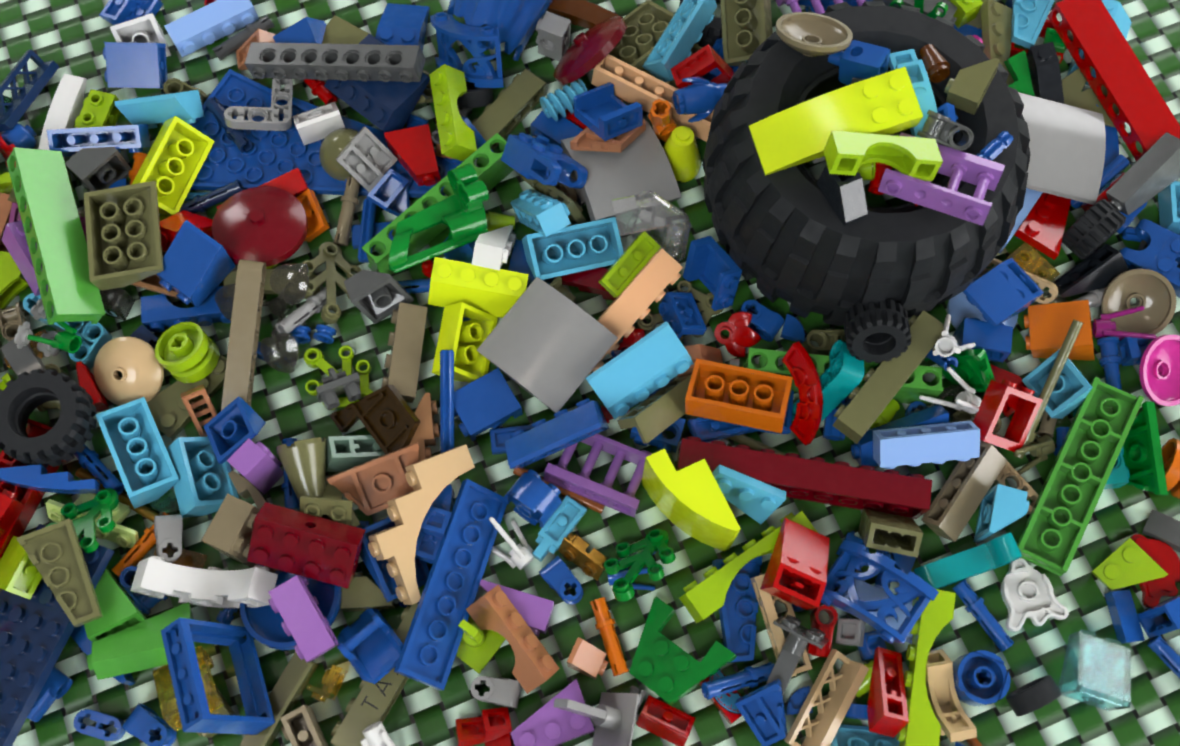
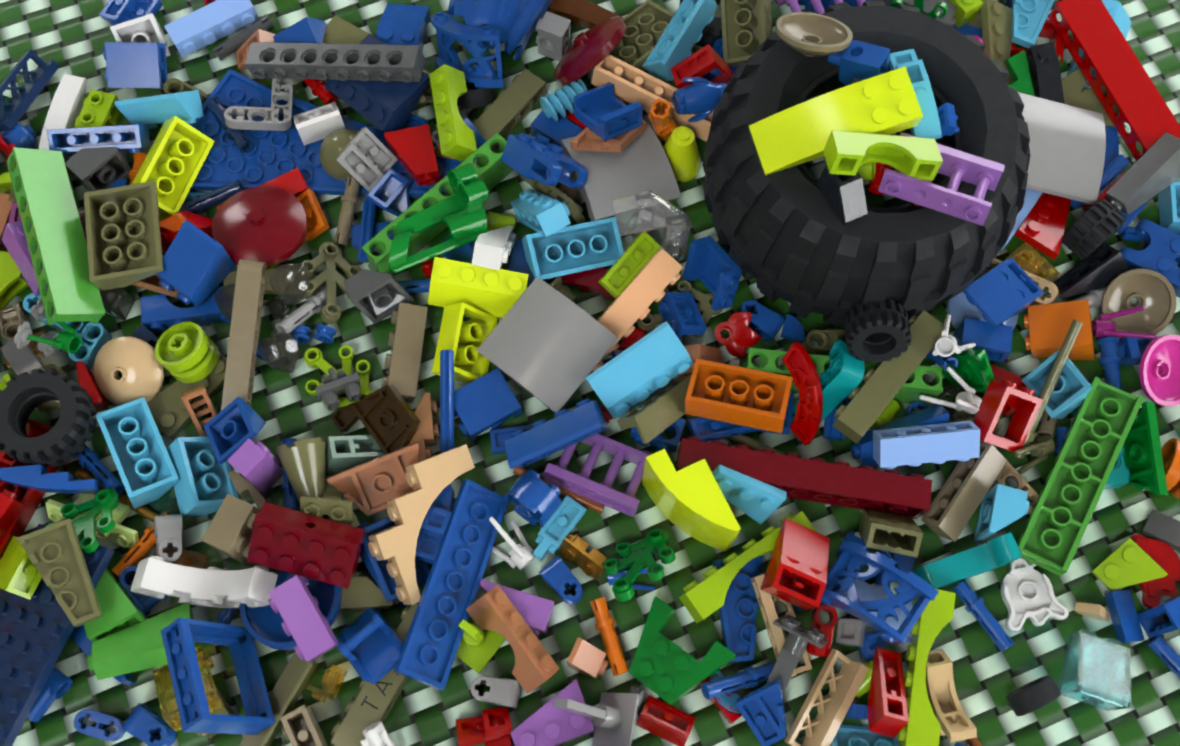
(797, 700): blue tile -> none
(935, 64): reddish brown cone -> none
(942, 130): dark grey piece -> none
(971, 85): olive slope -> none
(991, 672): blue brick -> none
(996, 146): blue axle -> none
(1052, 36): green tile -> none
(1092, 611): none -> tan tile

